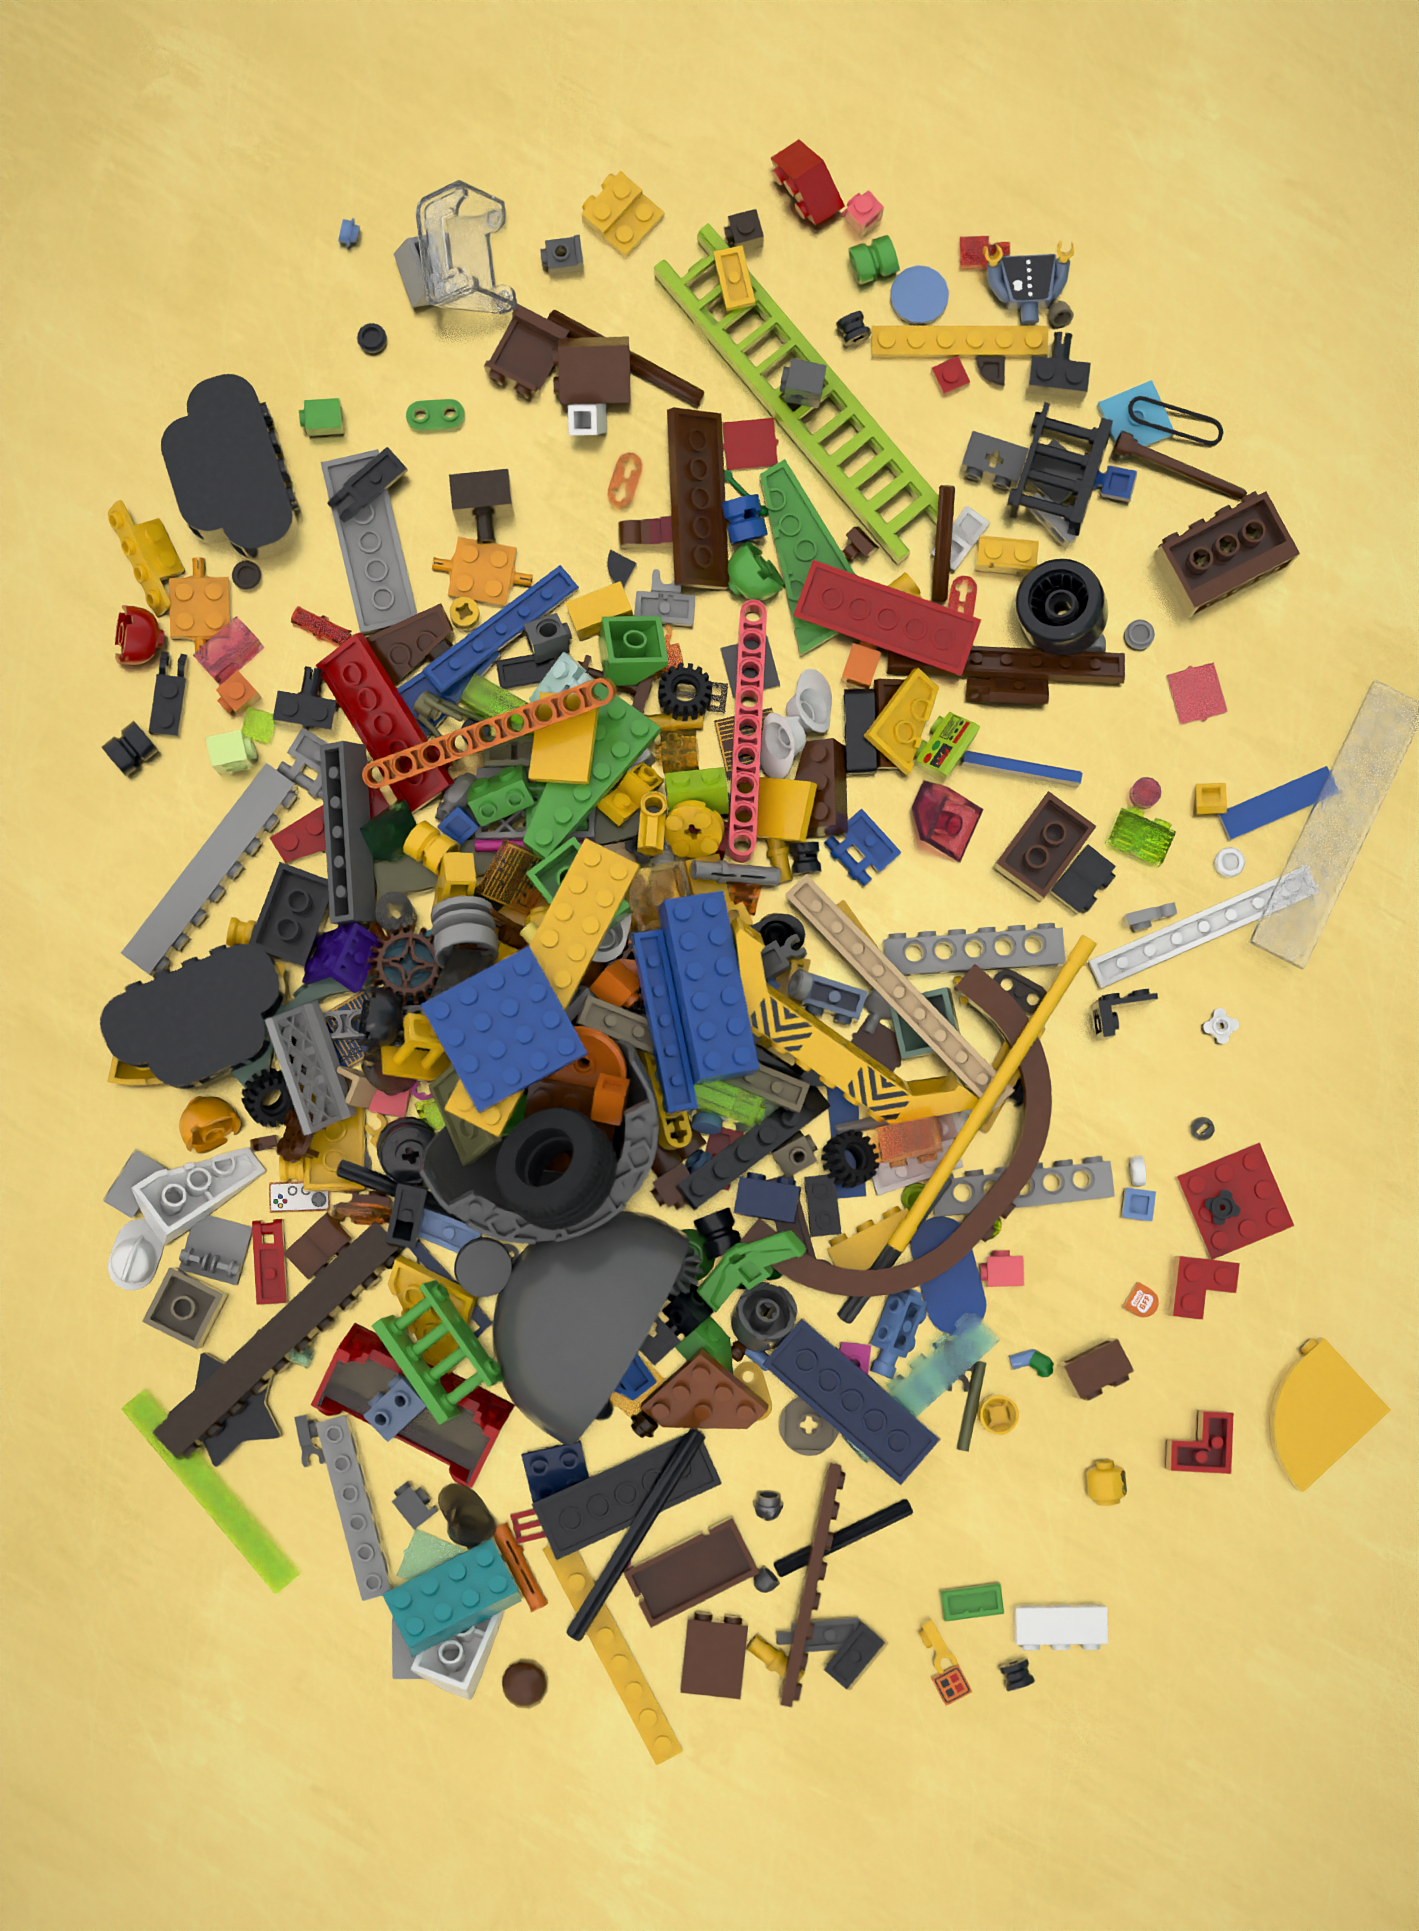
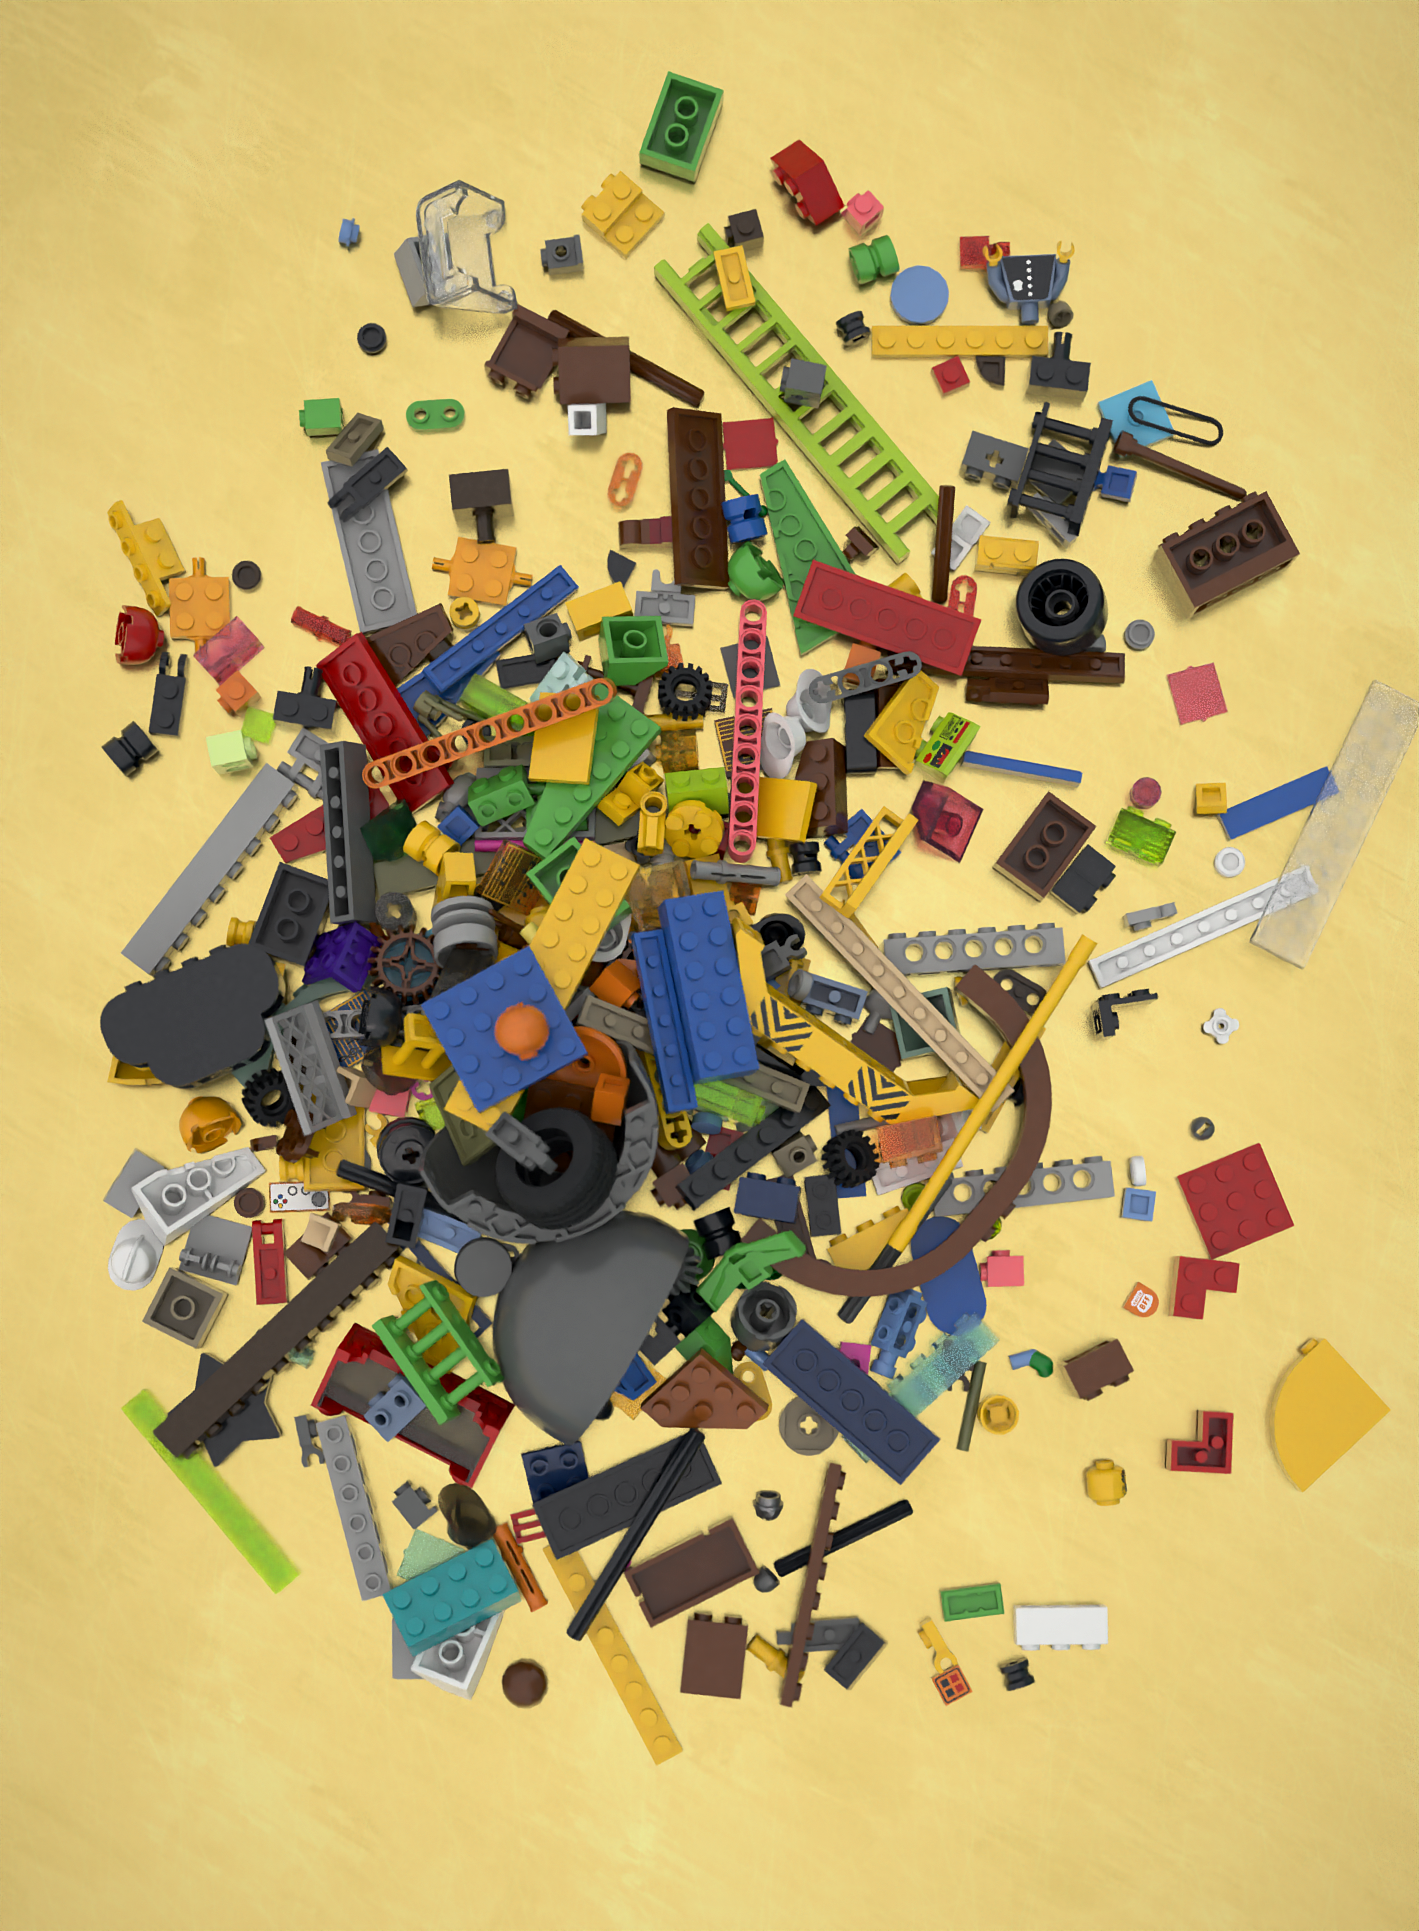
(230, 470): black brick -> none
(249, 1202): none -> reddish brown plate
(320, 1232): none -> tan panel
(354, 439): none -> dark tan plate
(520, 1143): none -> dark grey hinge
(522, 1030): none -> orange cap
(643, 1425): dark brown plate -> none
(681, 126): none -> bright green brick
(864, 673): none -> dark grey beam
(879, 863): none -> yellow fence
(1230, 1210): black plate -> none

